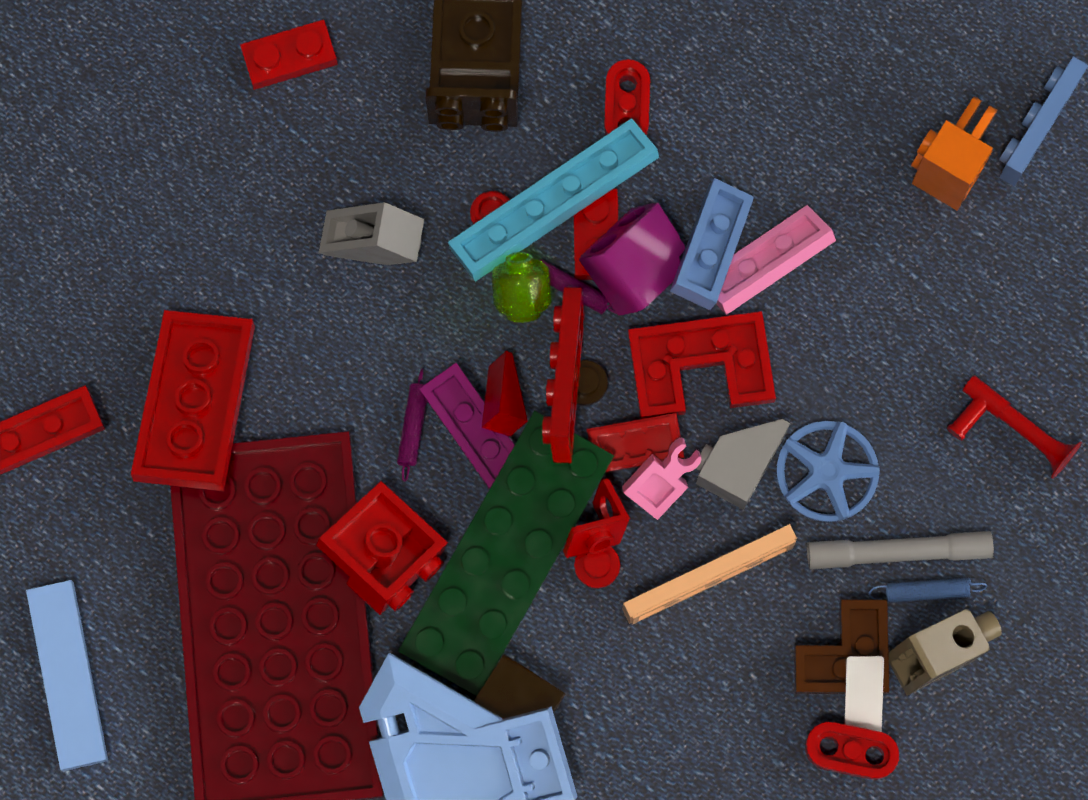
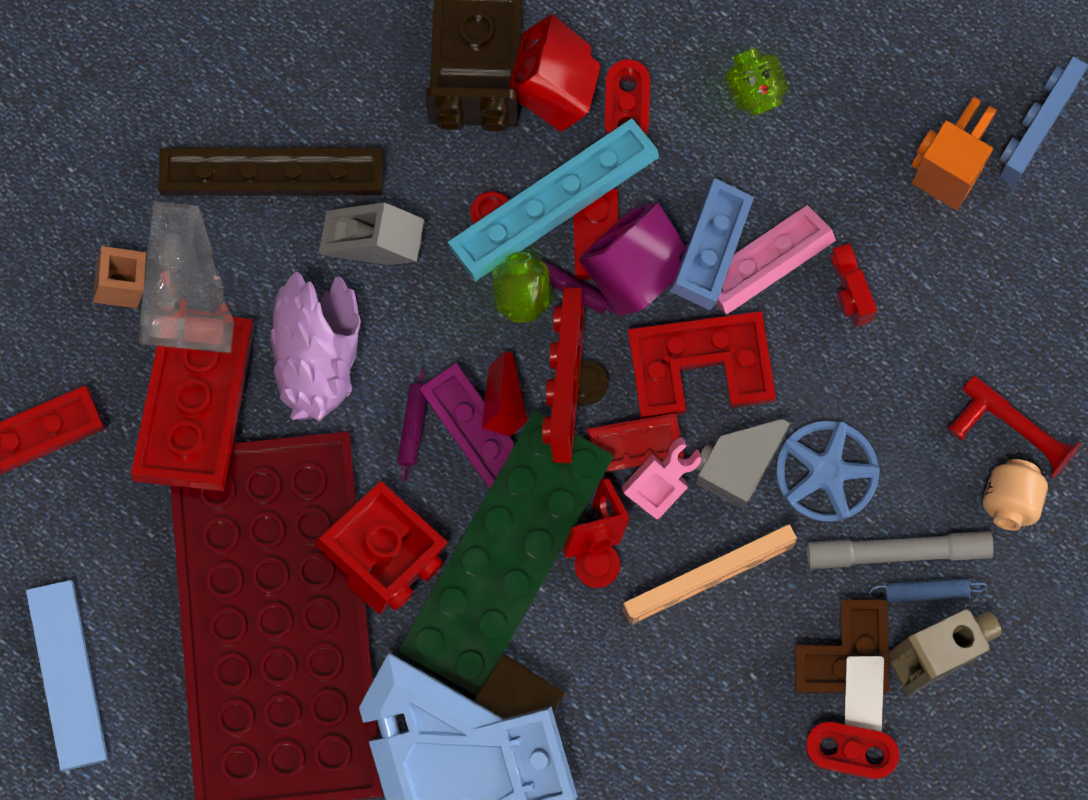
(119, 277): none -> nougat plate
(181, 286): none -> clear wedge
(271, 172): none -> dark brown plate
(289, 54): red plate -> none
(314, 346): none -> lavender head
(555, 76): none -> red piece
(756, 82): none -> clear neon green head
(855, 295): none -> red plate
(1015, 494): none -> light nougat head

